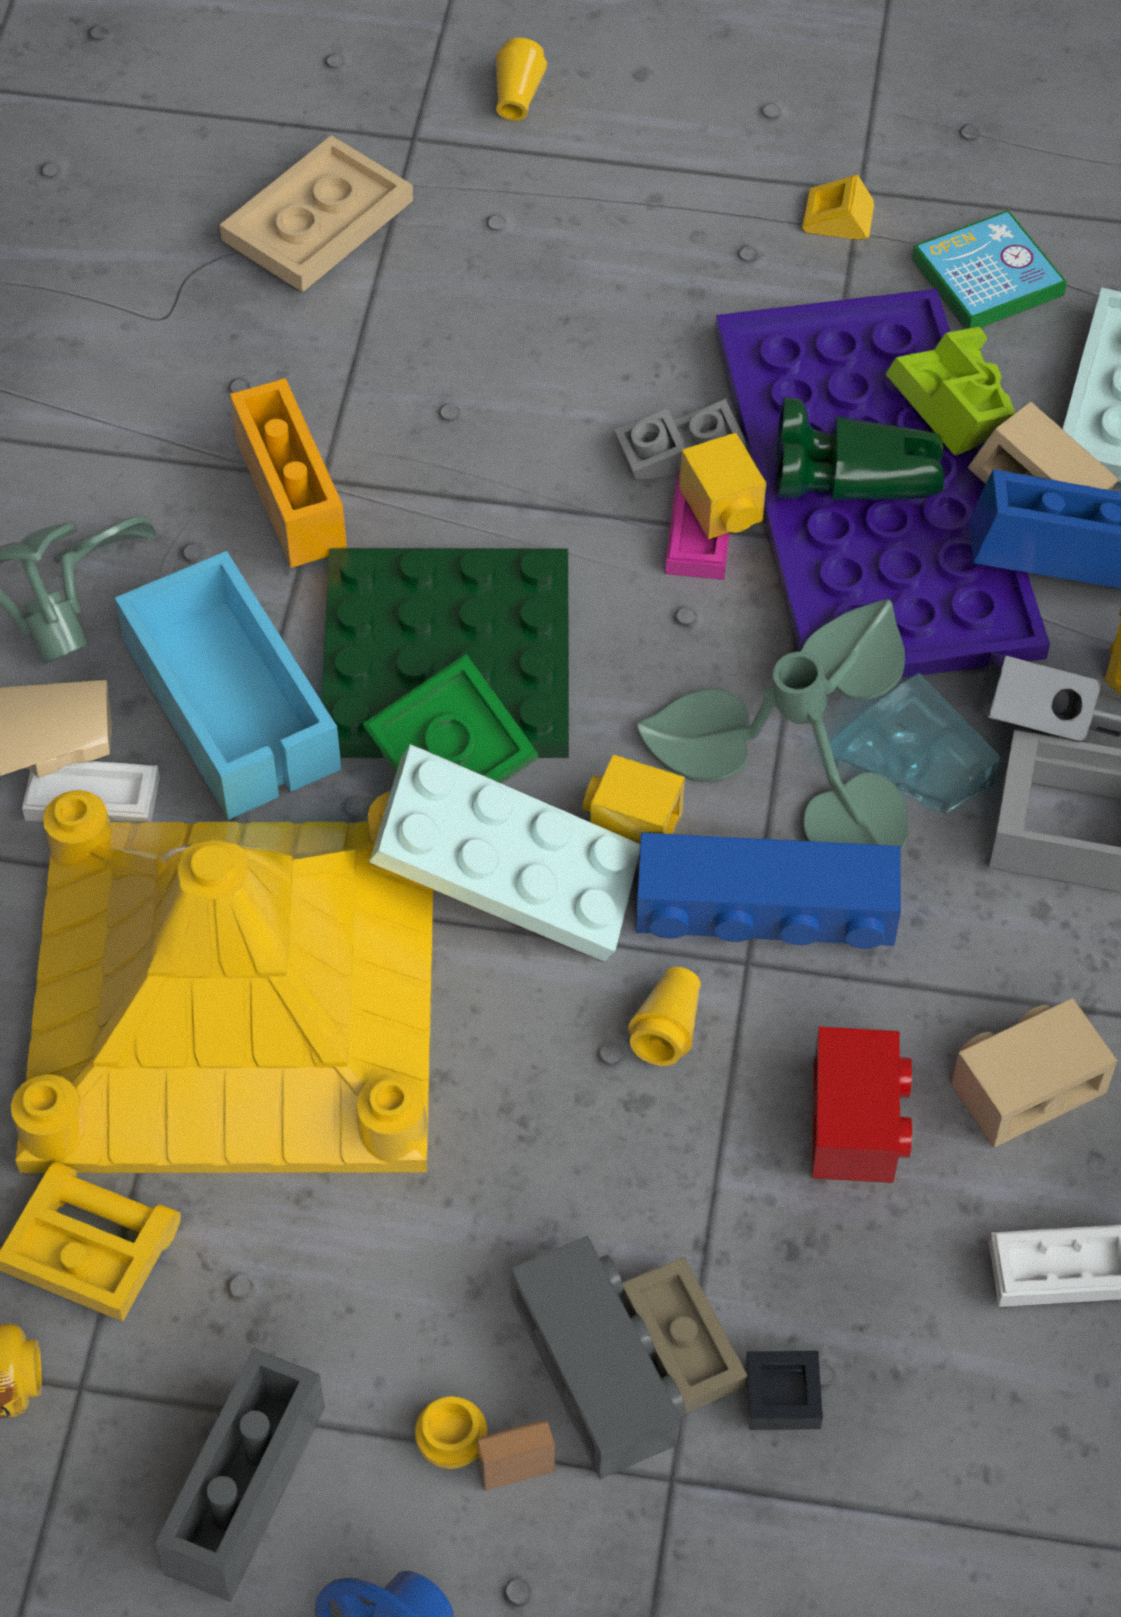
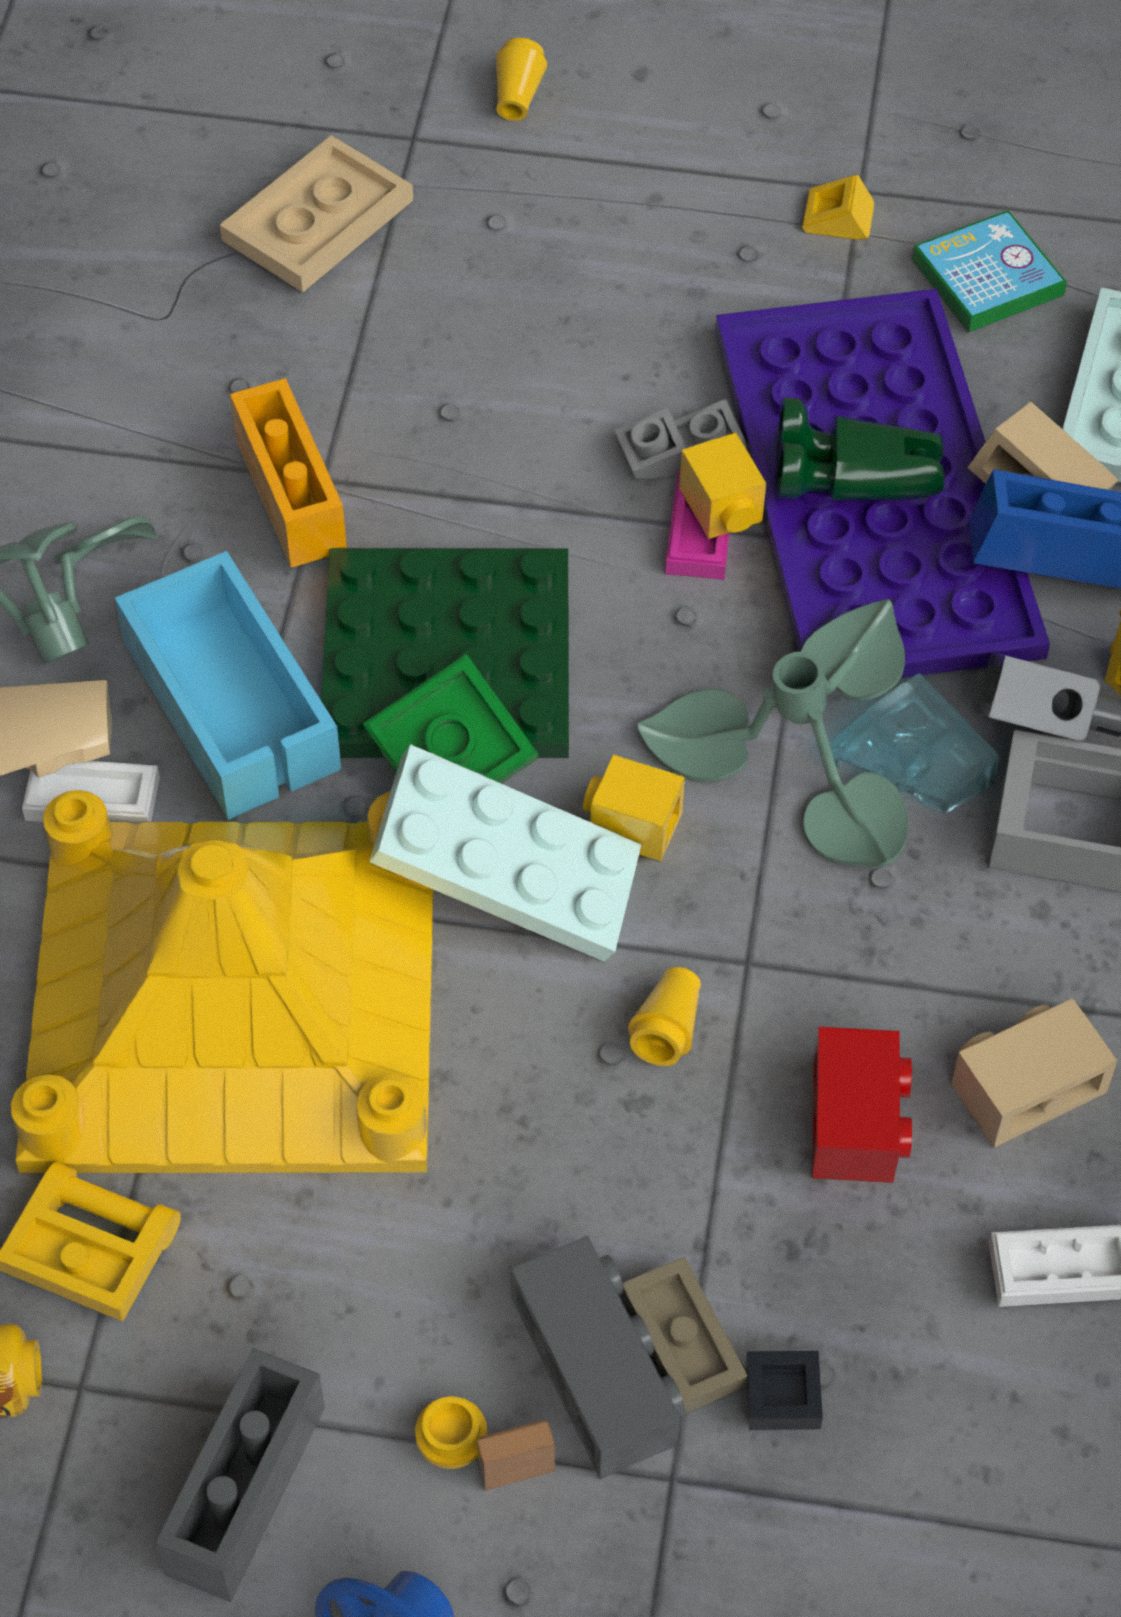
(769, 890): blue brick -> none
(954, 389): lime slope -> none

